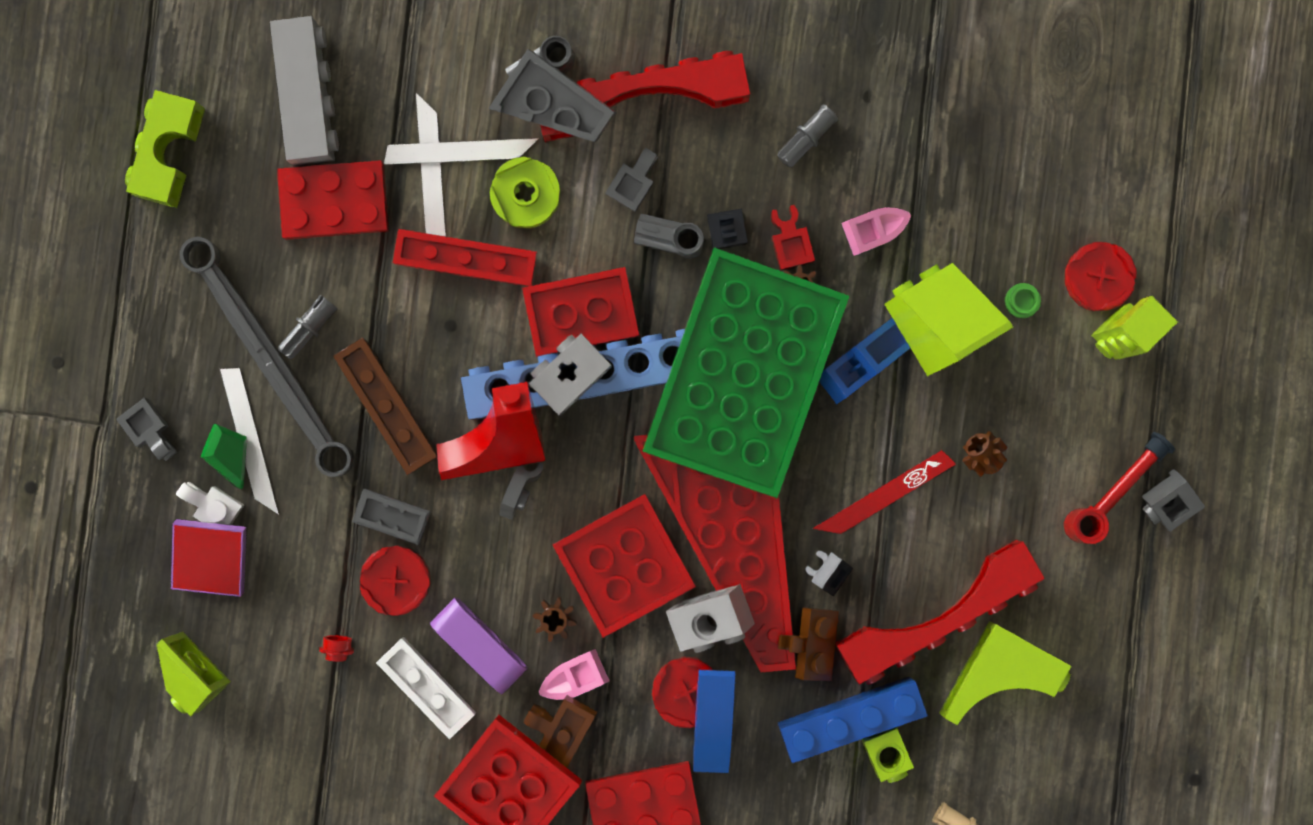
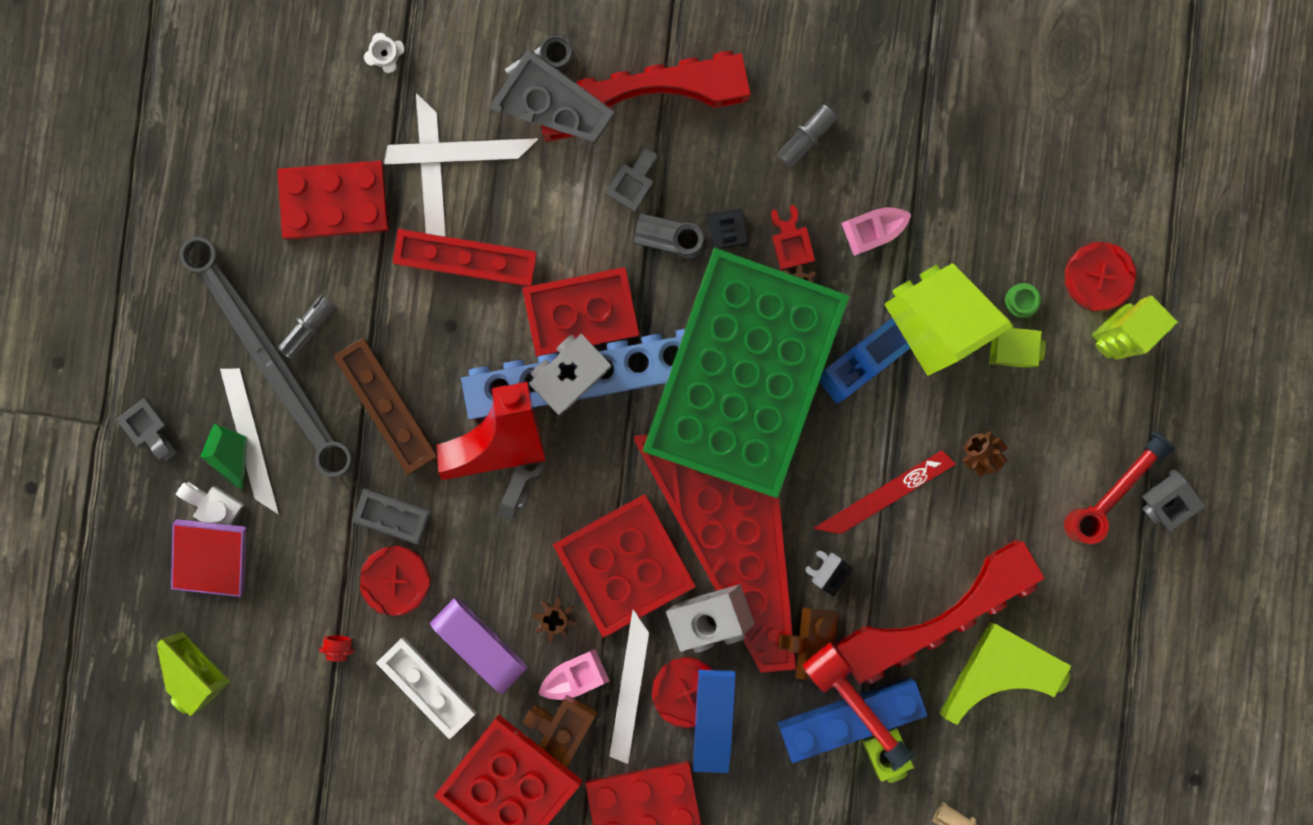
(166, 119): lime arch -> none
(303, 91): light grey brick -> none
(380, 43): none -> white plate
(532, 174): lime plate -> none
(629, 690): none -> white sticker
(829, 670): none -> red piece
(1018, 348): none -> lime brick

